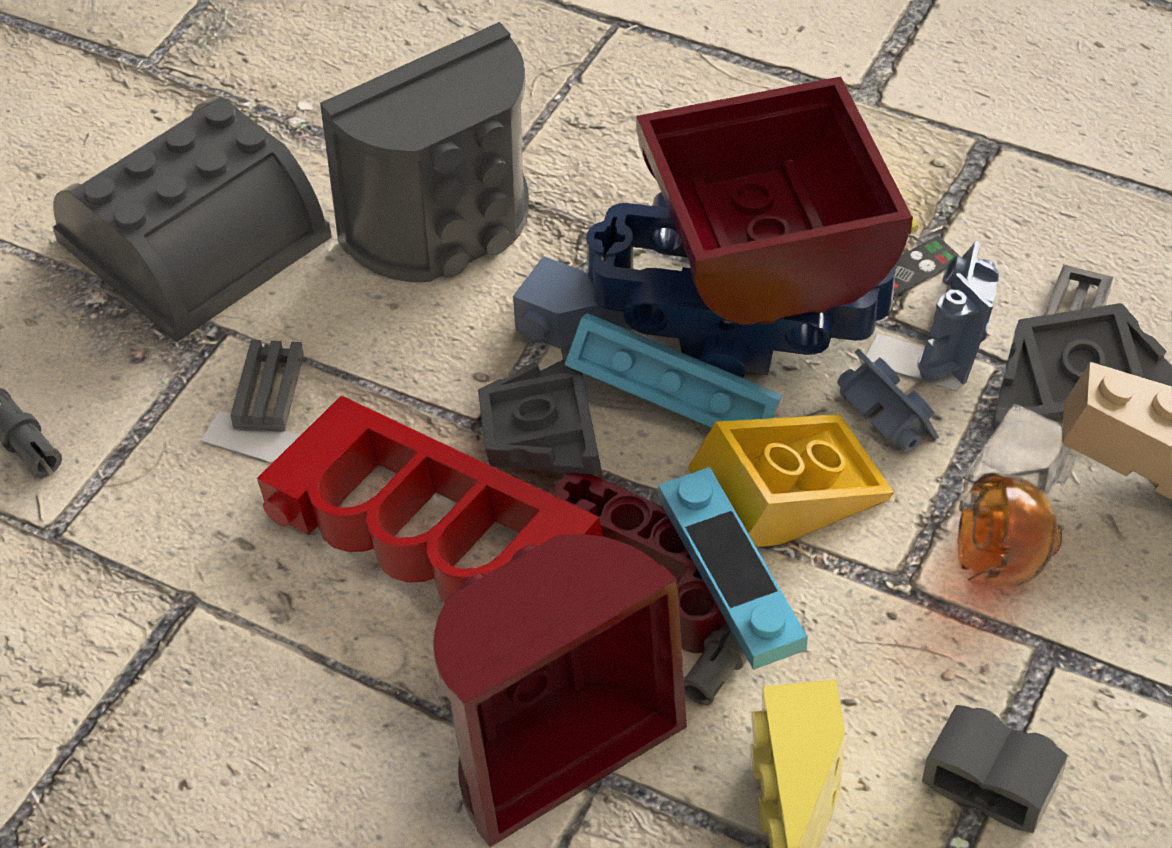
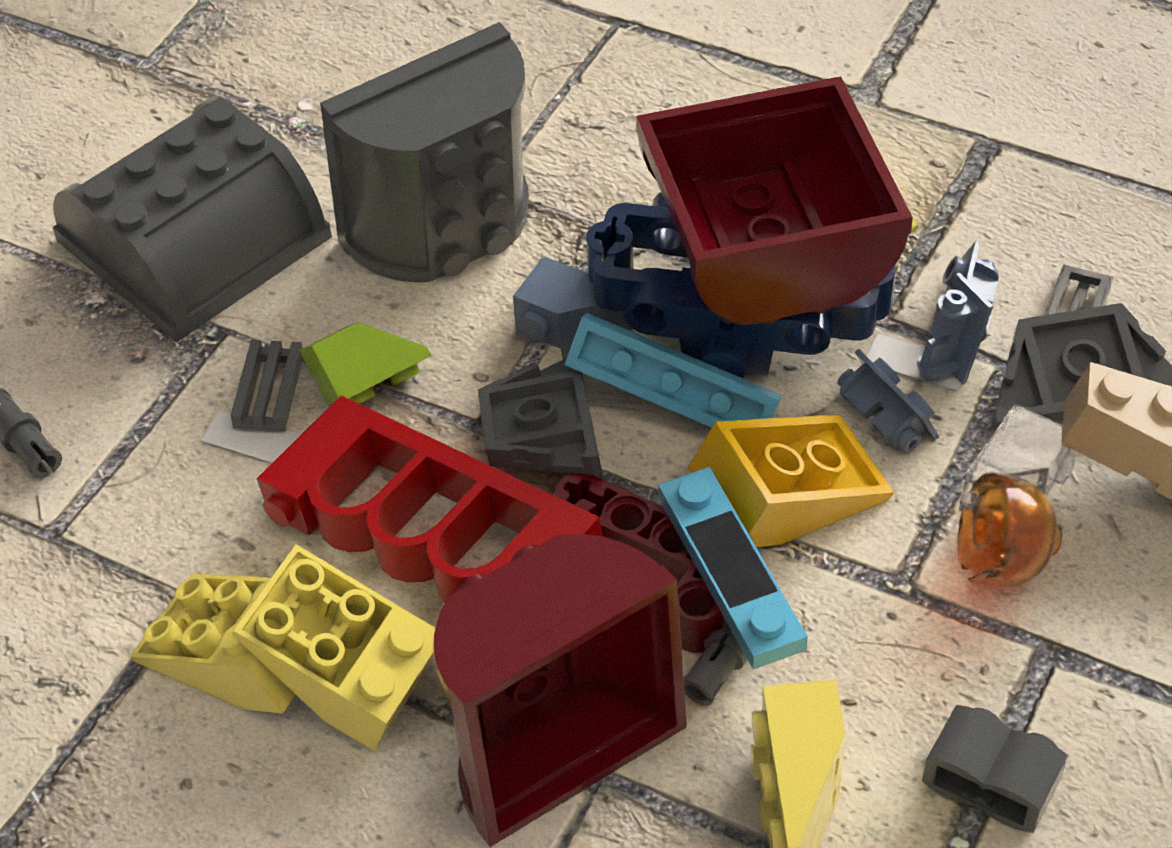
(197, 645): none -> light yellow slope
(338, 645): none -> light yellow slope
(360, 358): none -> lime slope
(922, 263): black sticker -> none

